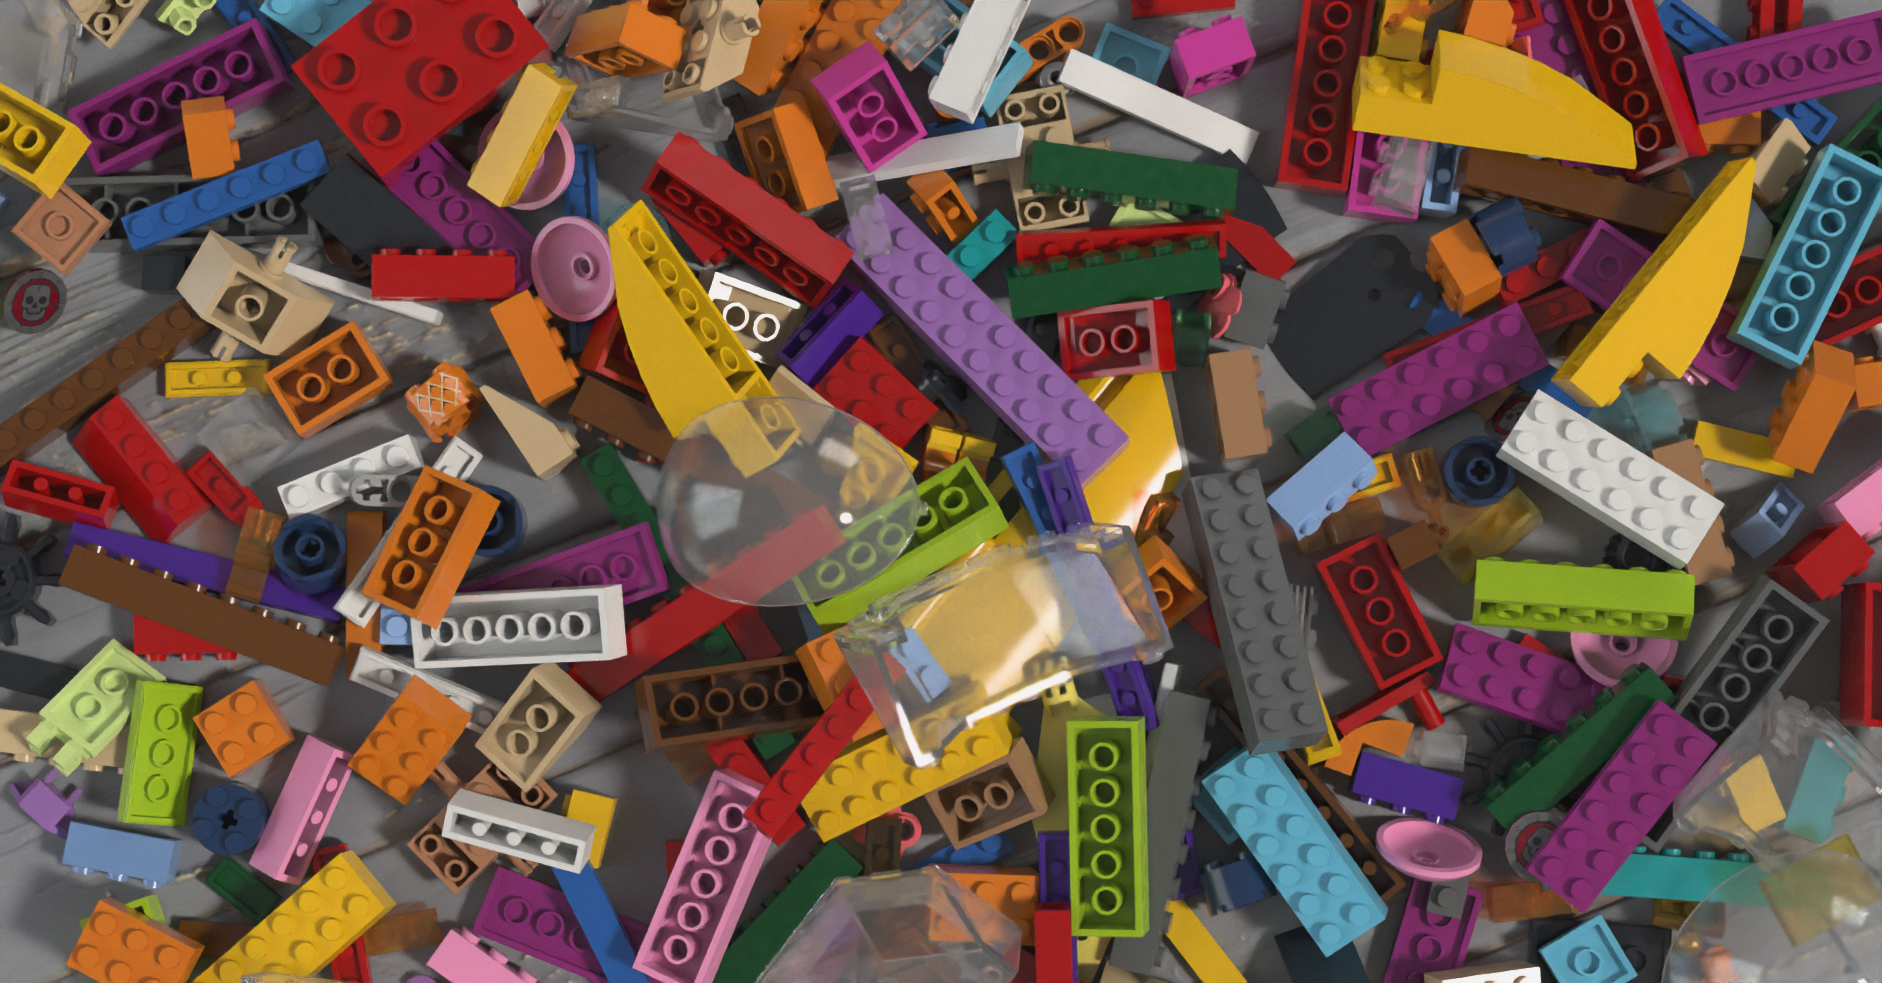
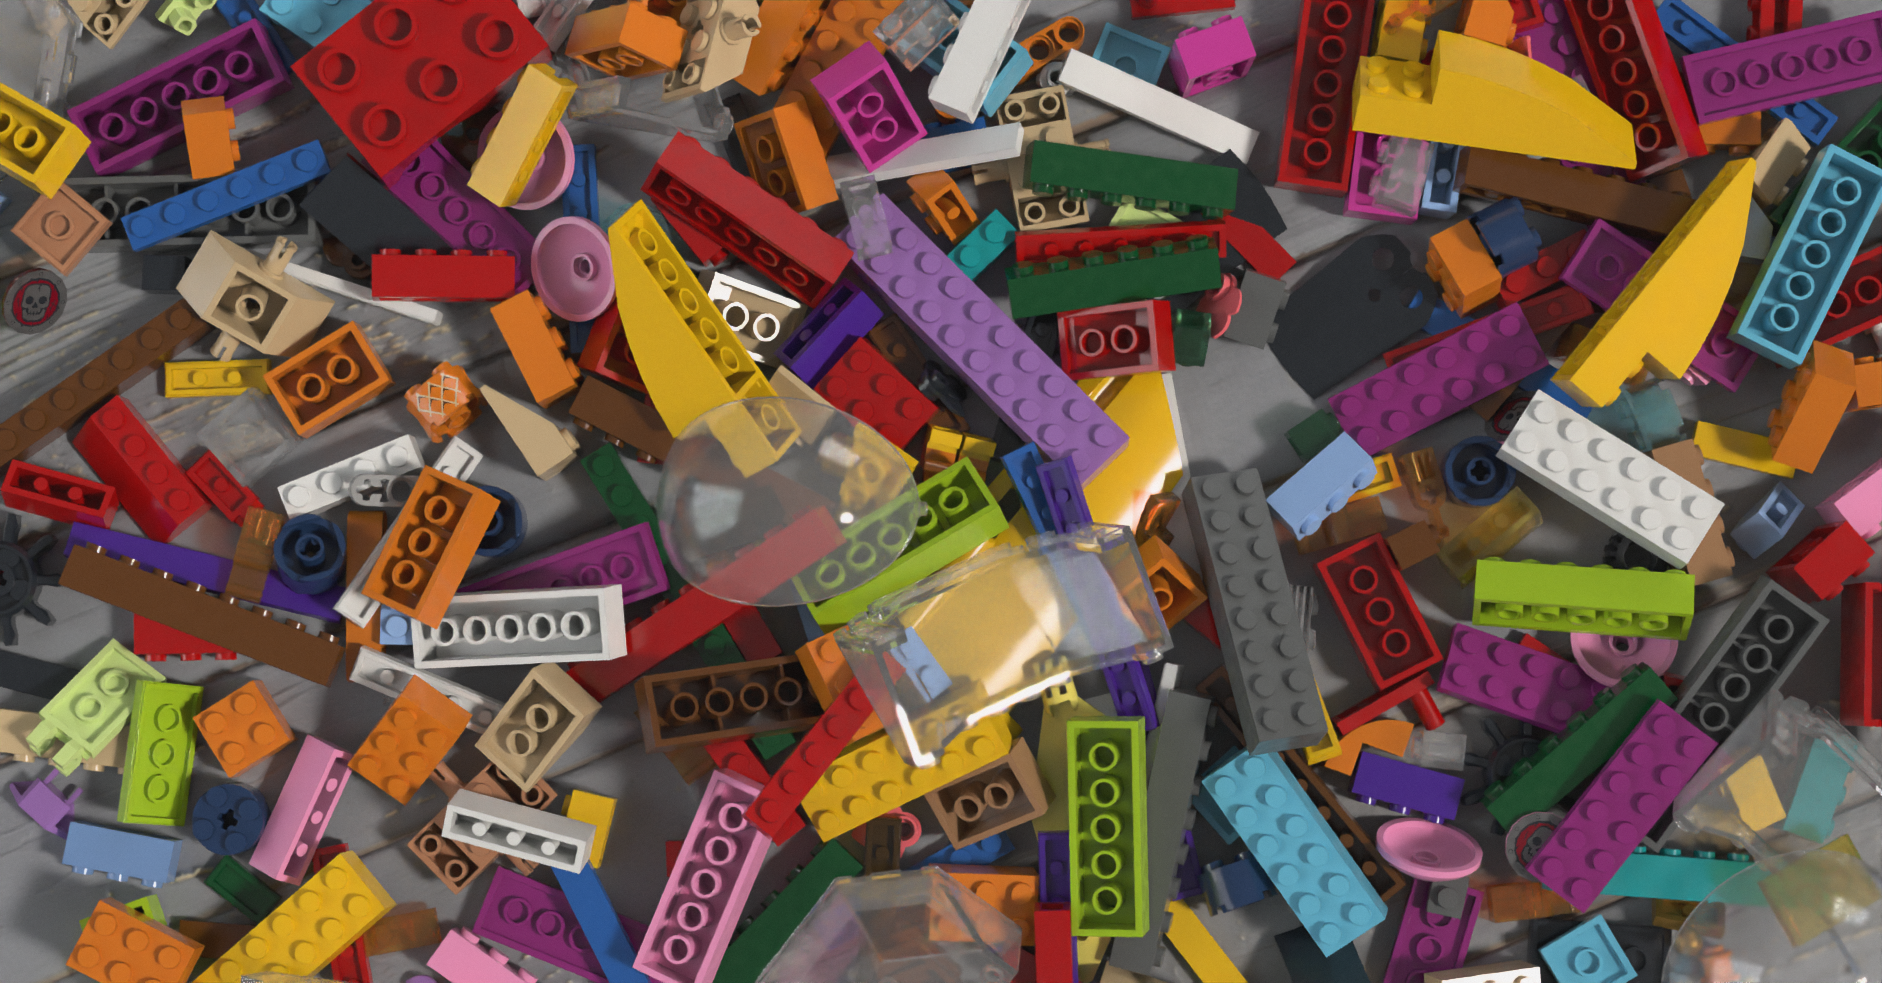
(1237, 405): medium nougat brick -> none

